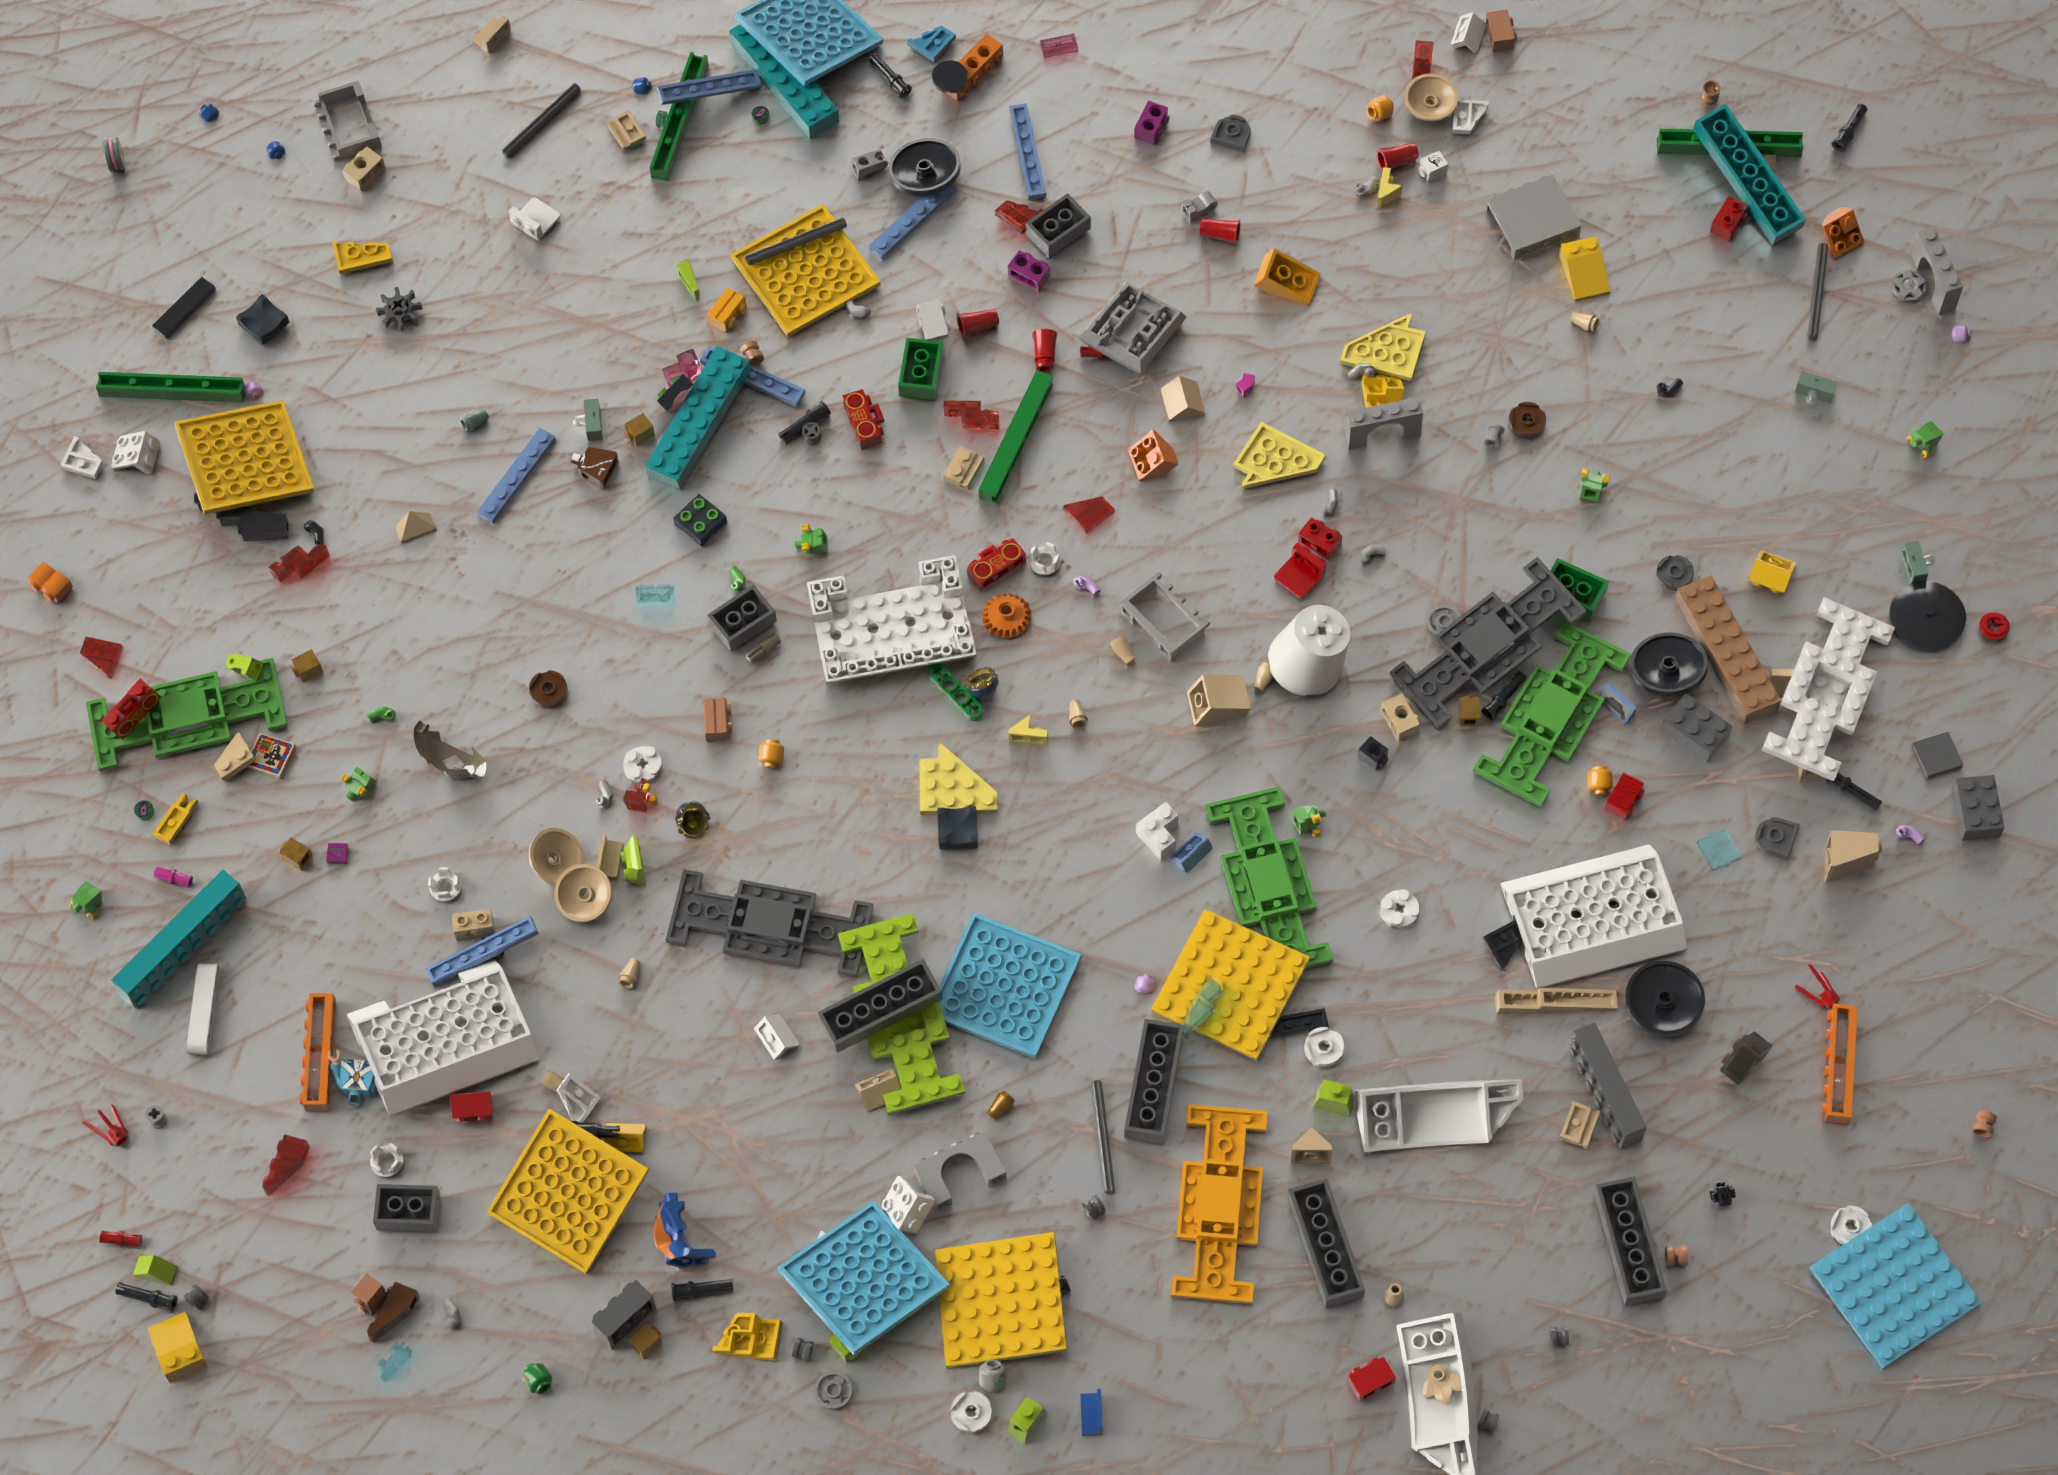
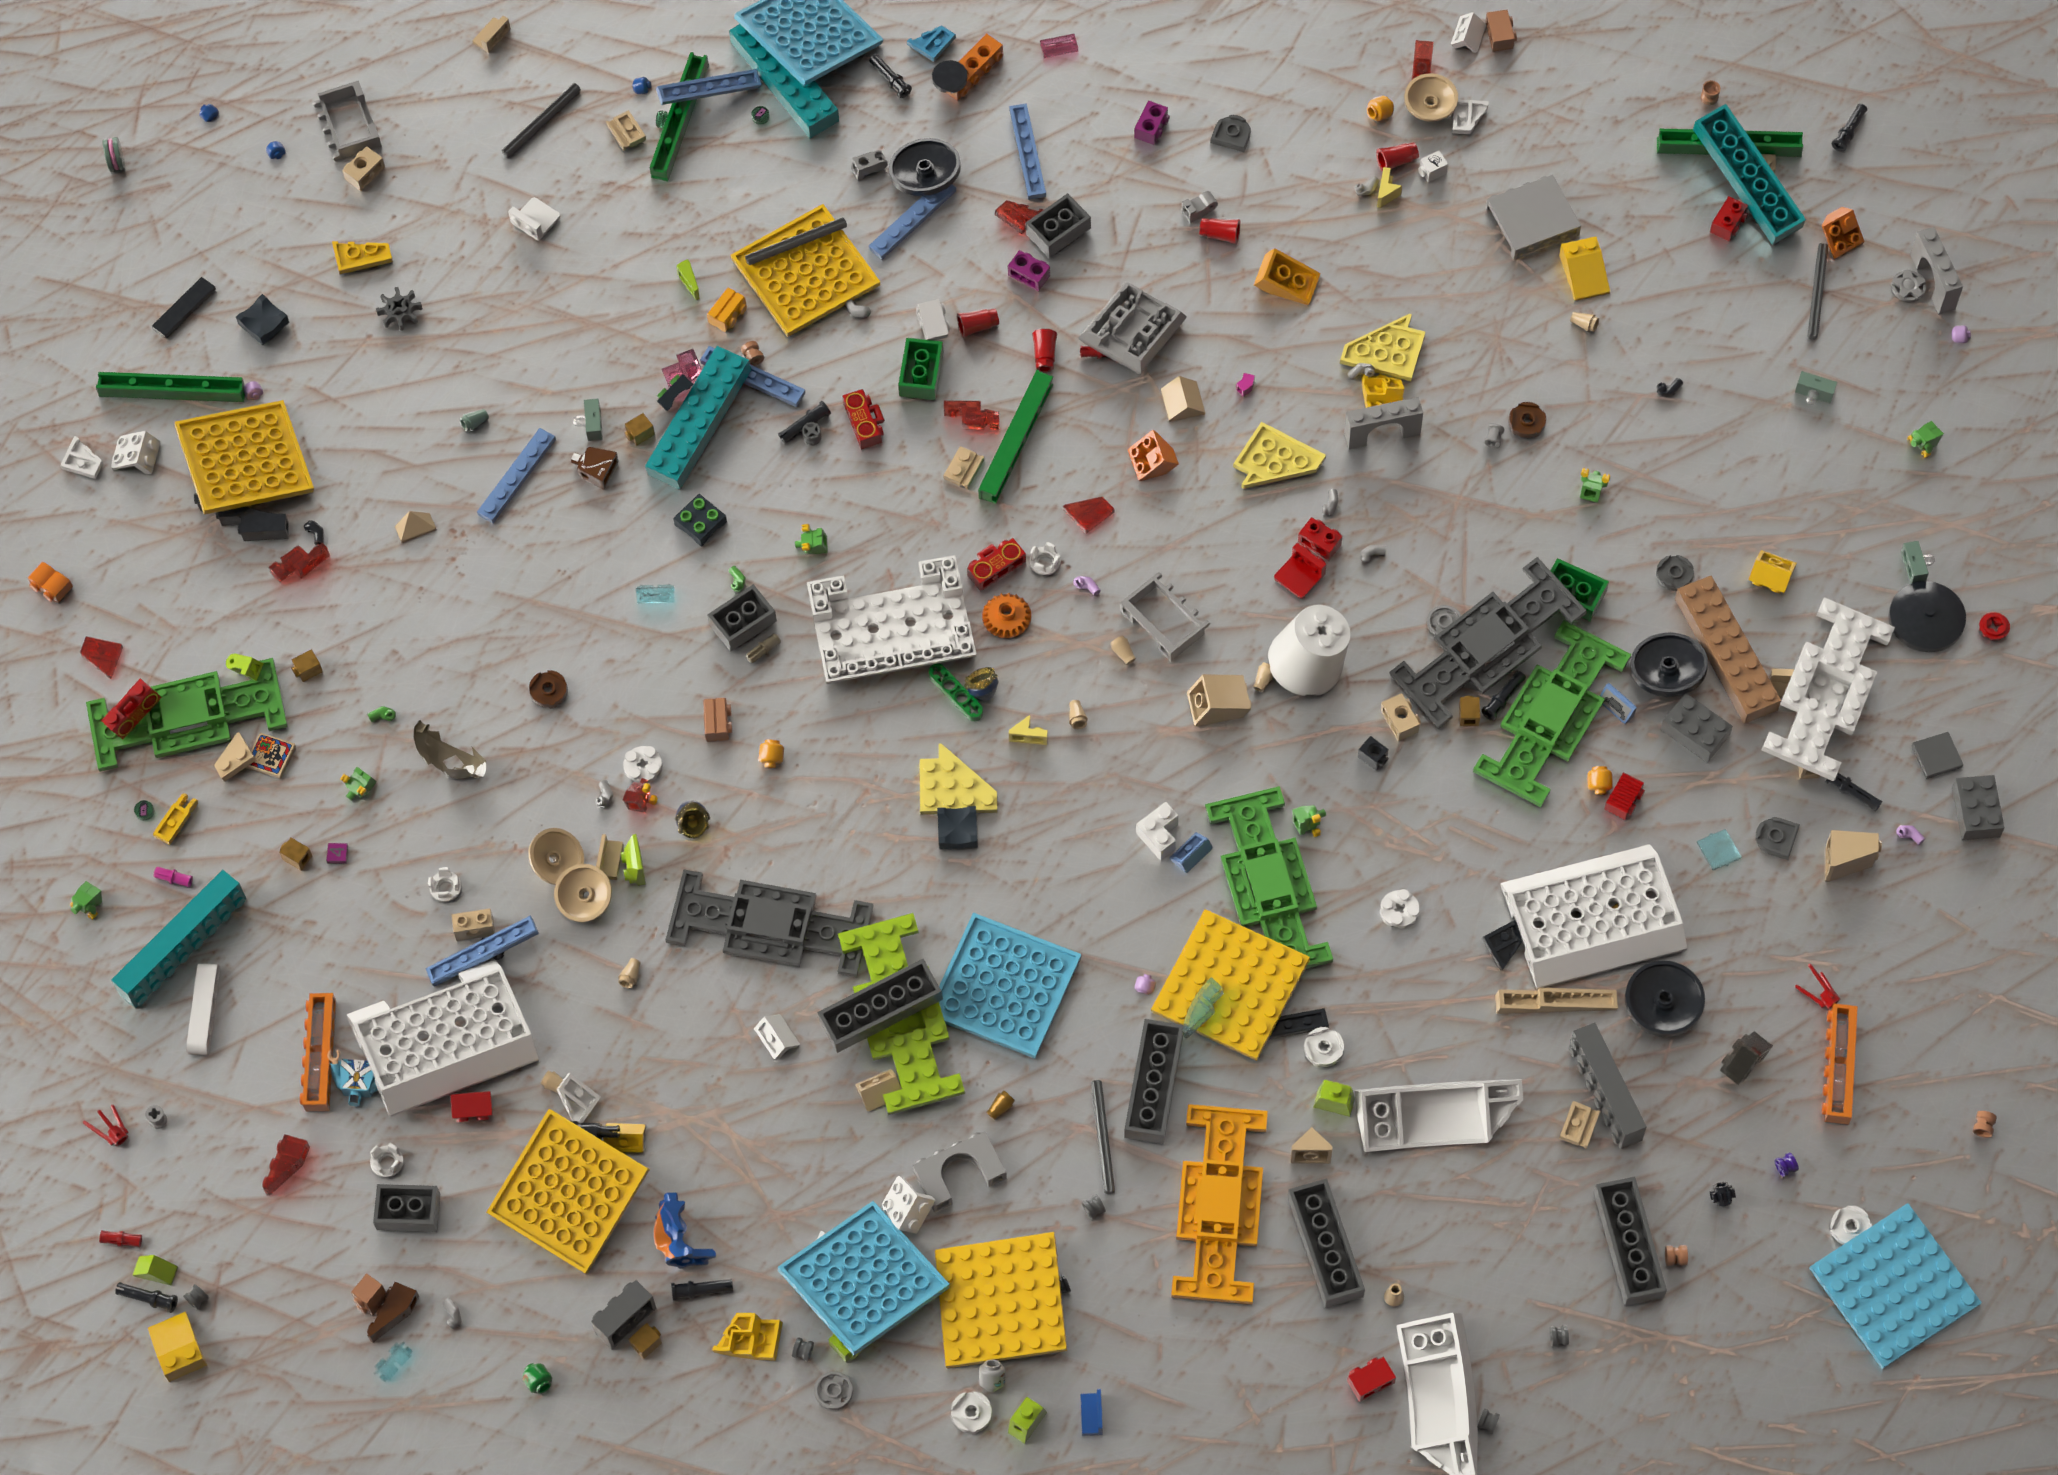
(1443, 1386): tan plate -> none
(1786, 1164): none -> dark purple wheel

